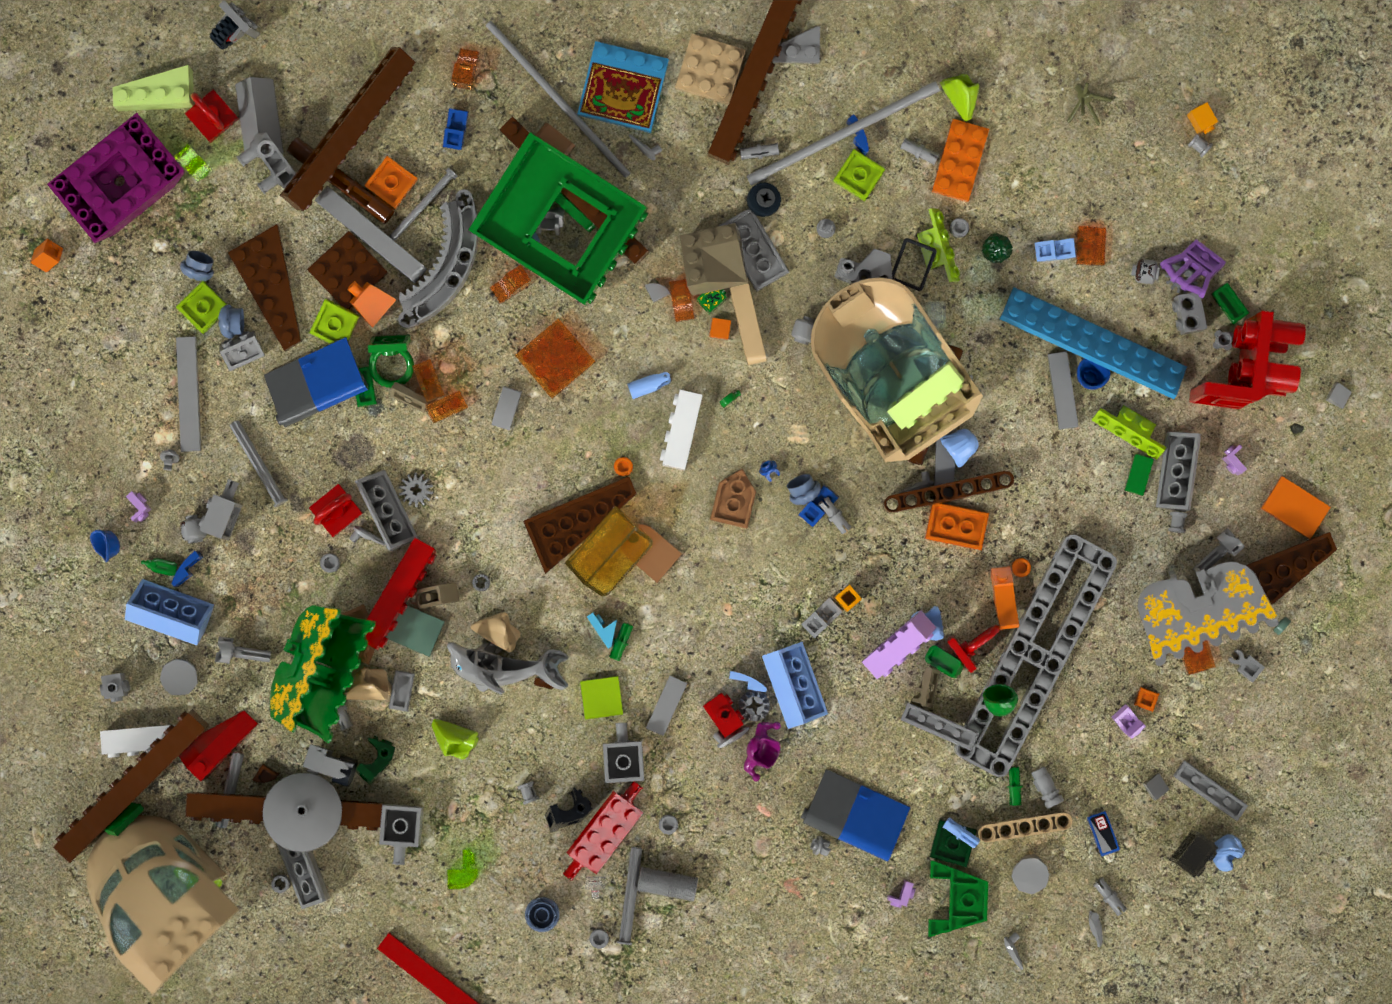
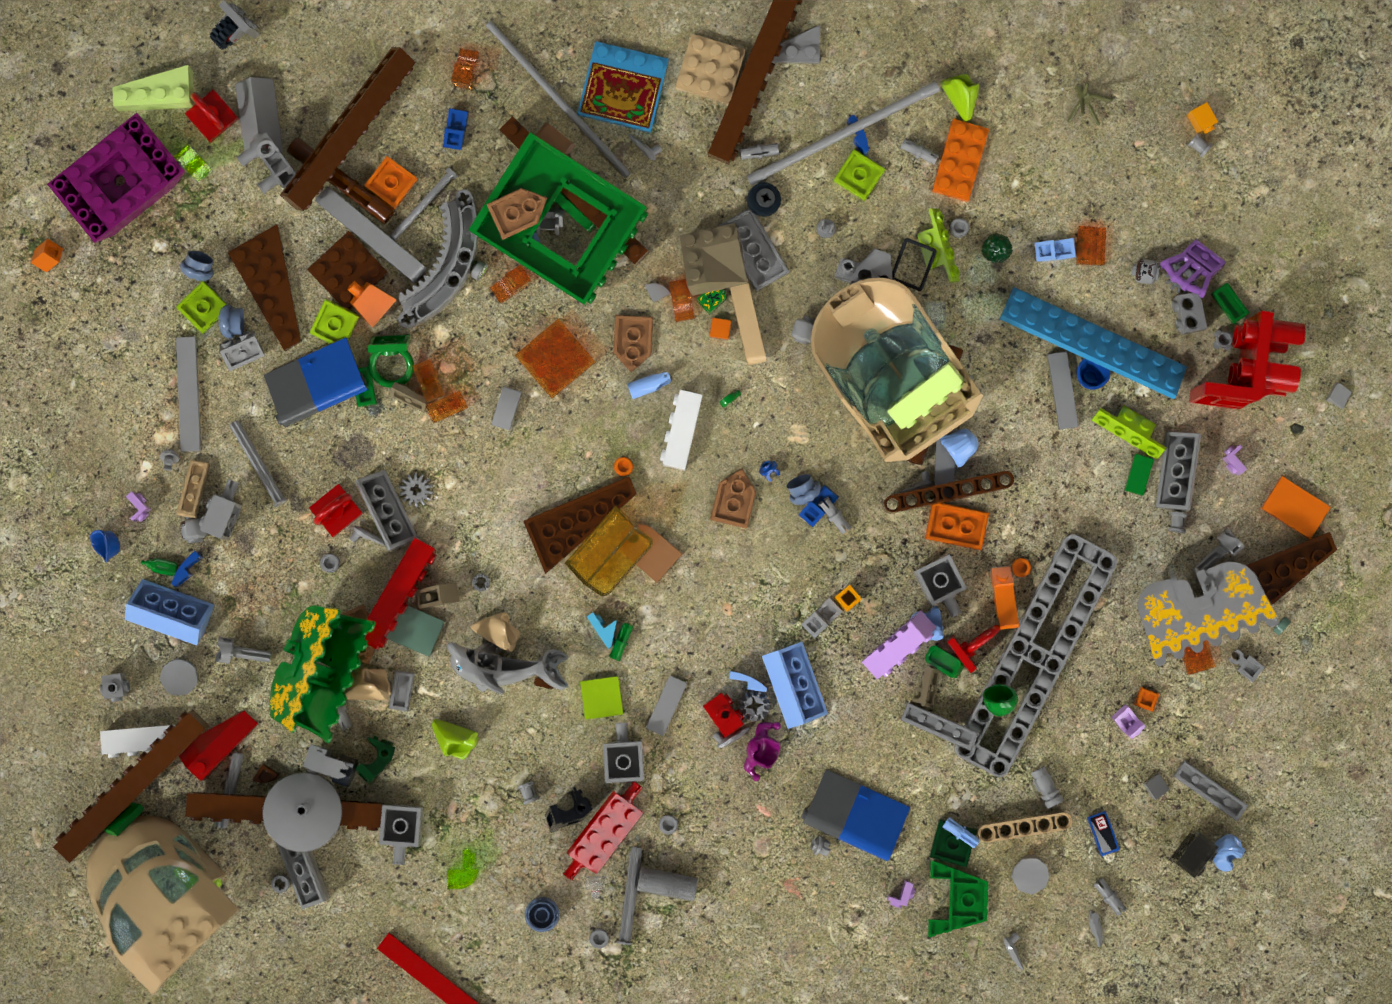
(193, 489): none -> tan tile
(479, 270): none -> light grey tile
(516, 211): none -> medium nougat tile
(632, 339): none -> medium nougat tile
(940, 583): none -> light grey brick
(1014, 786): green axle -> none

